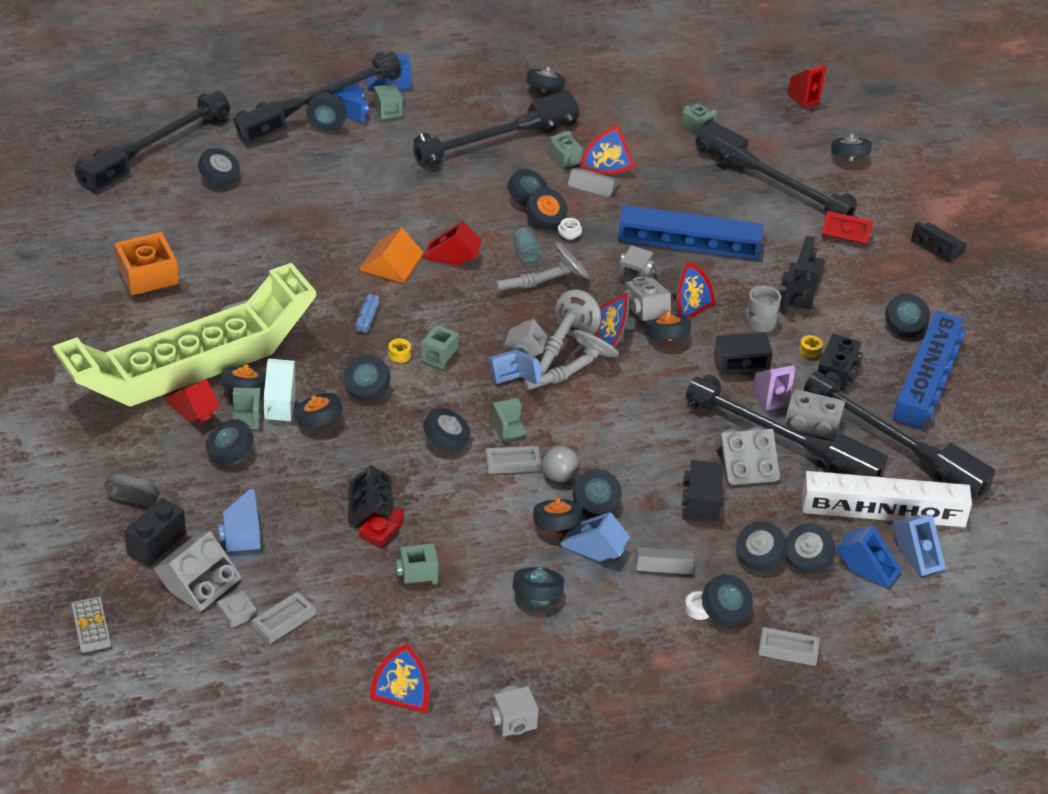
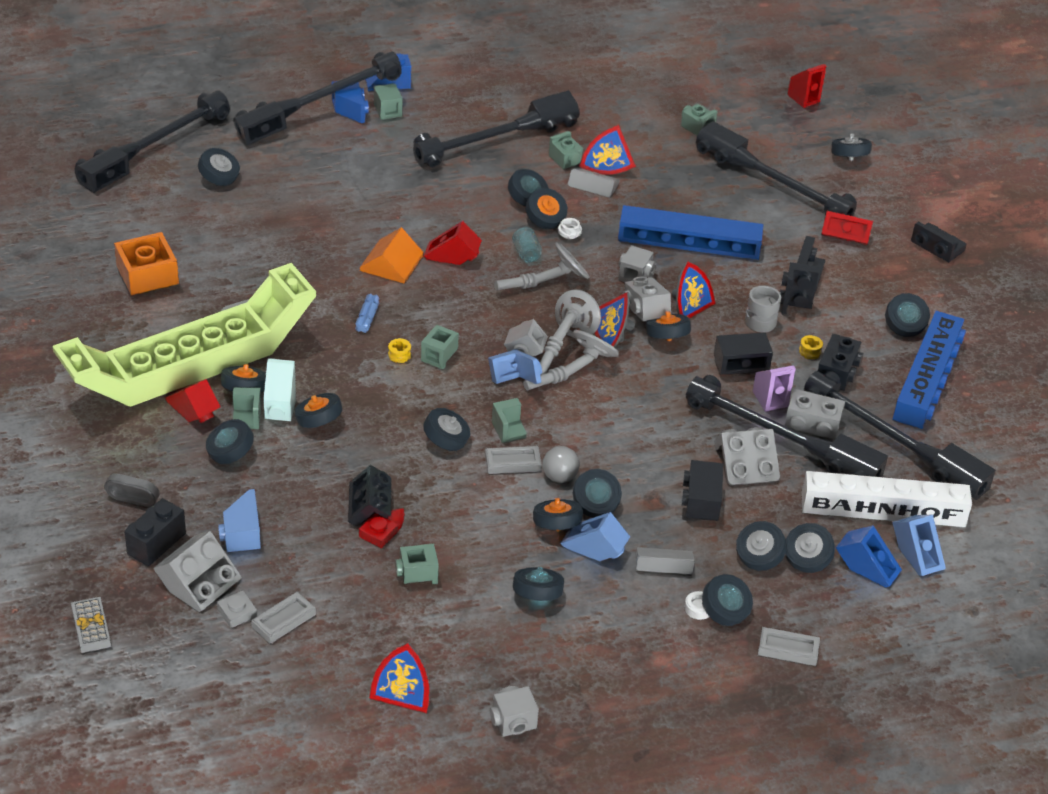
(326, 111): black wheel -> none
(367, 377): black wheel -> none
(545, 79): black wheel -> none

